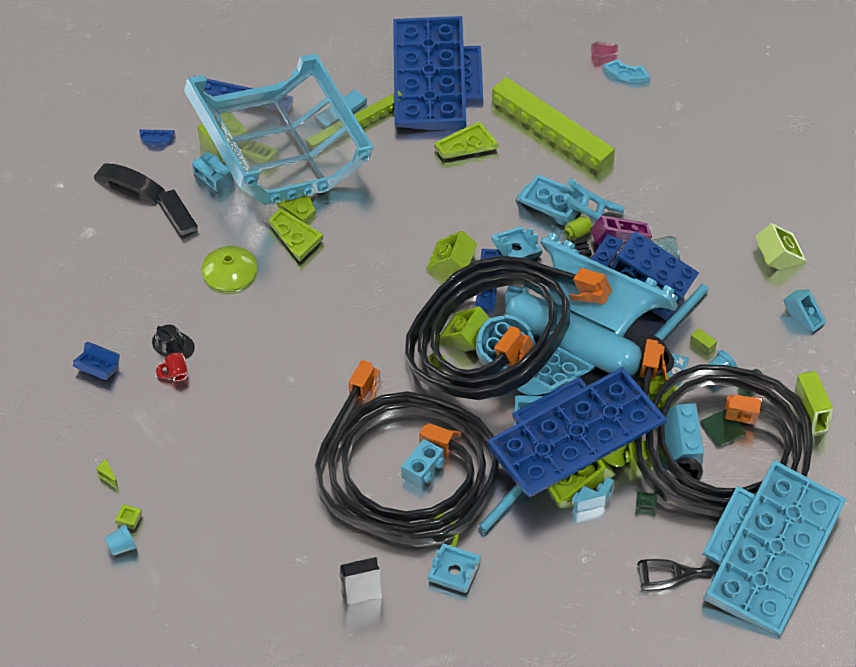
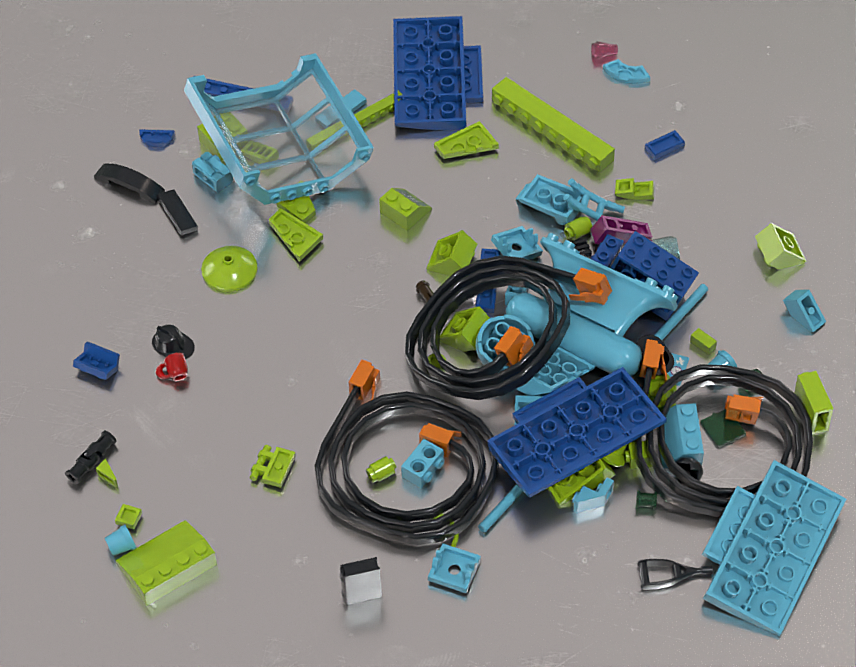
(90, 457): none -> black piece
(167, 562): none -> lime slope
(277, 468): none -> lime plate
(381, 469): none -> lime brick
(403, 207): none -> lime slope
(423, 288): none -> dark brown pin
(634, 190): none -> lime slope
(664, 144): none -> blue tile

